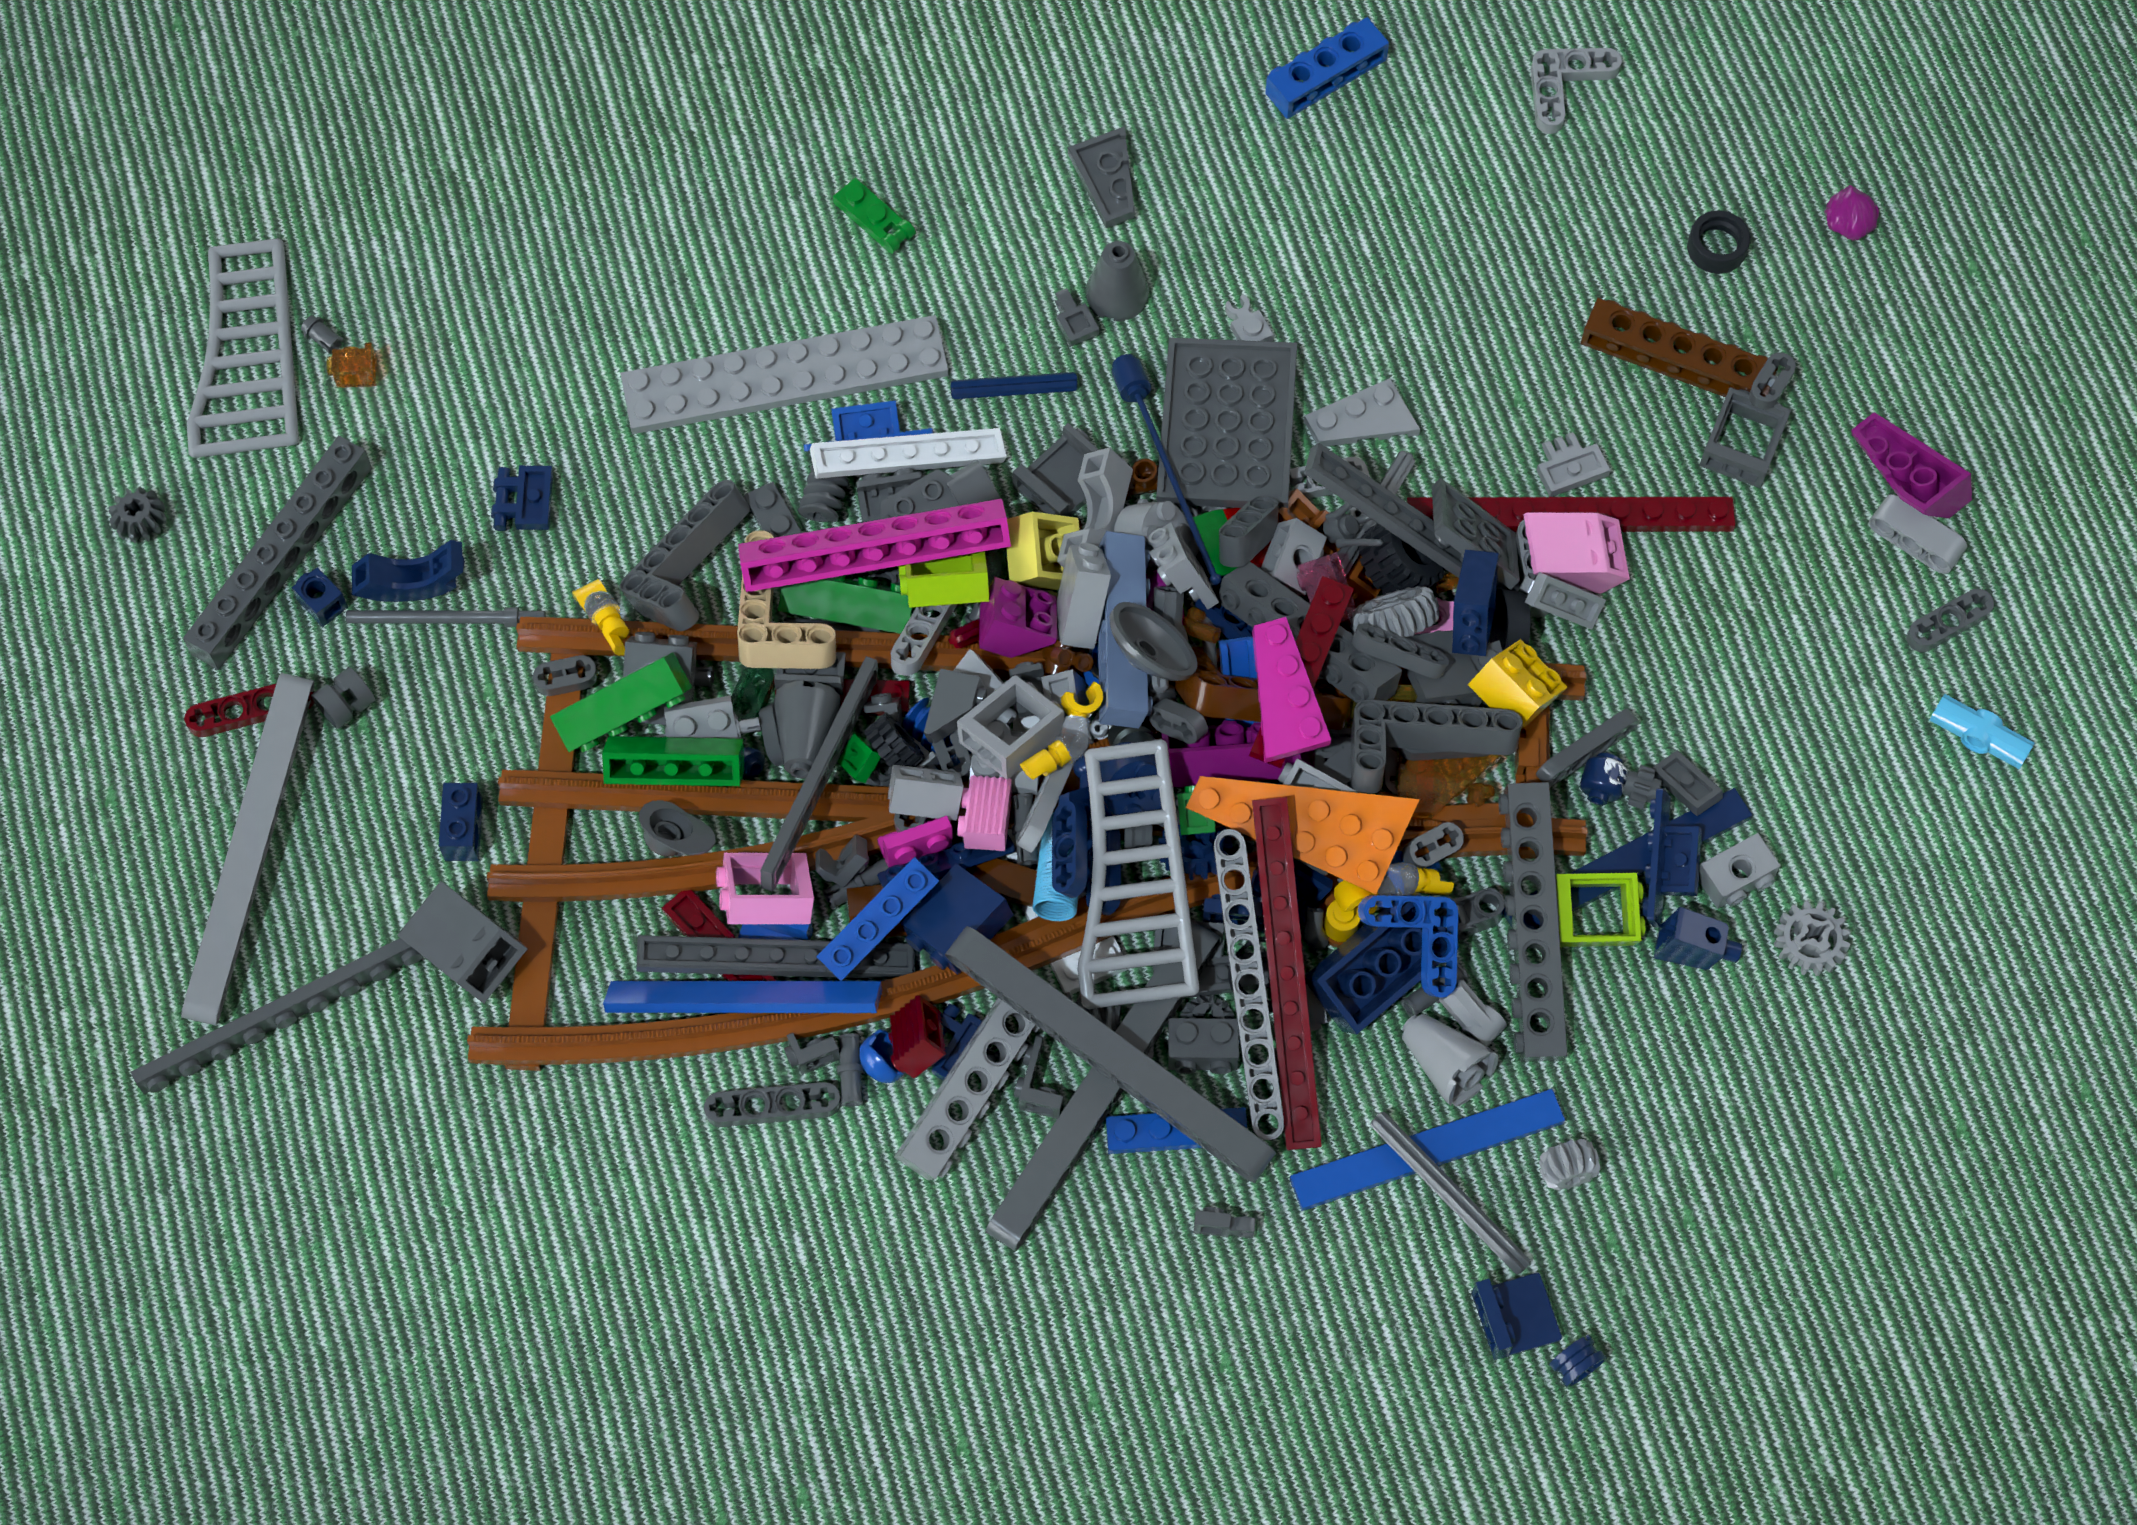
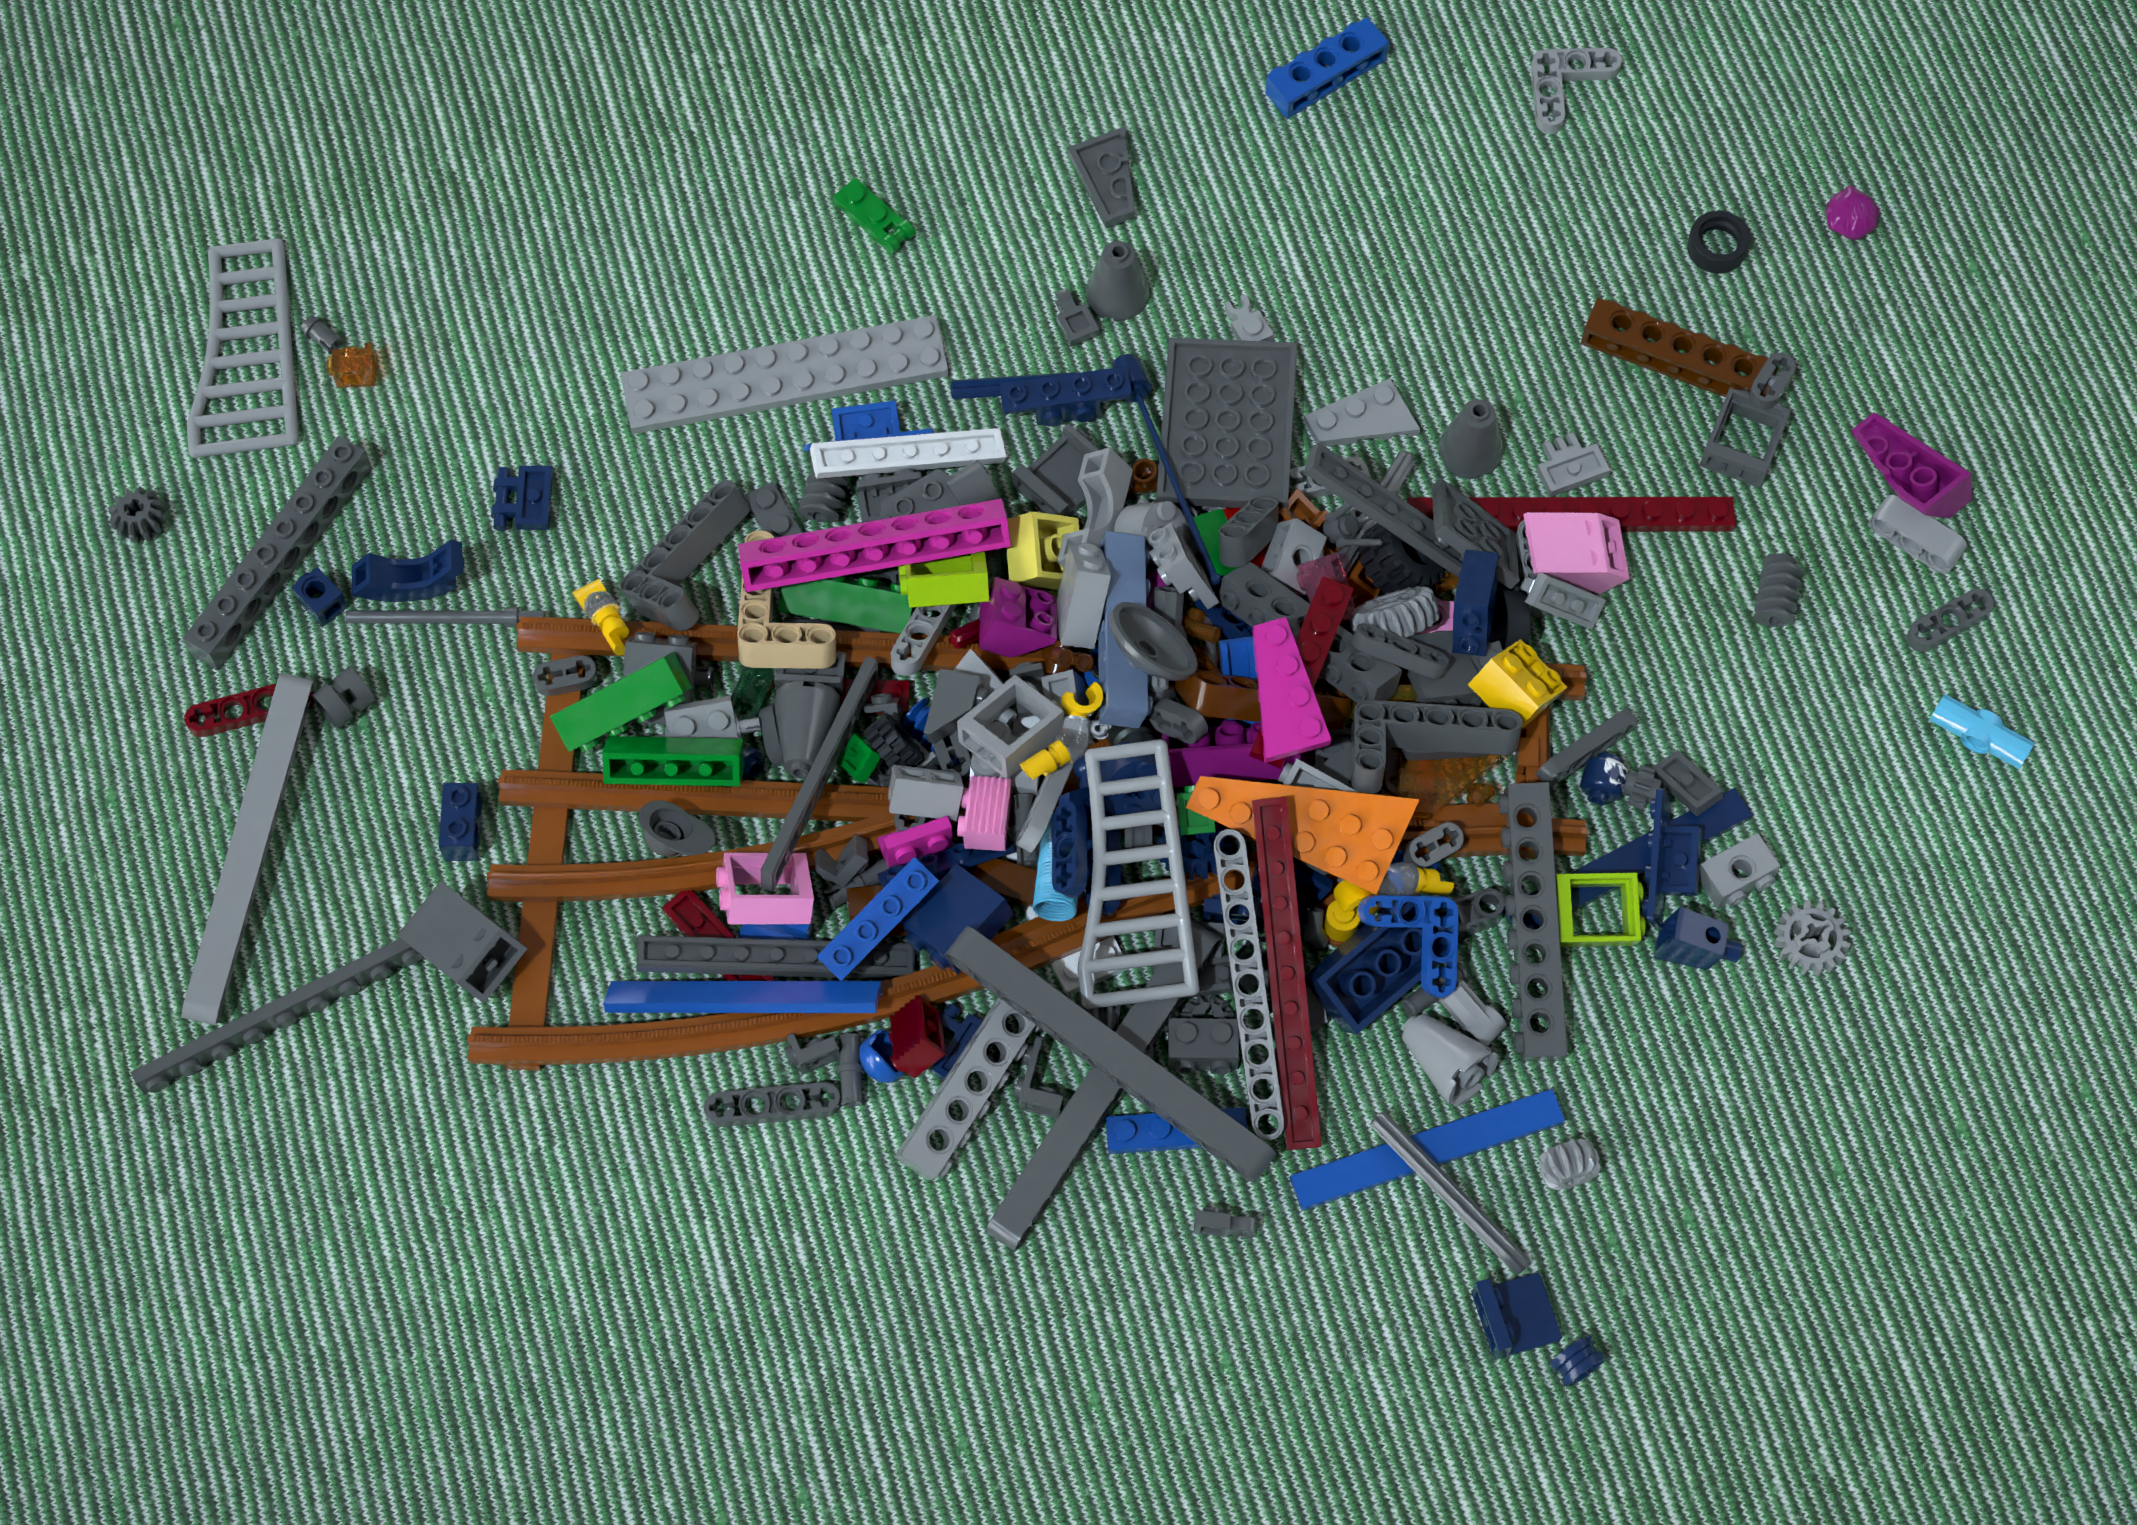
(1066, 396): none -> dark blue bracket
(1472, 441): none -> dark grey cone
(1778, 591): none -> dark grey piece

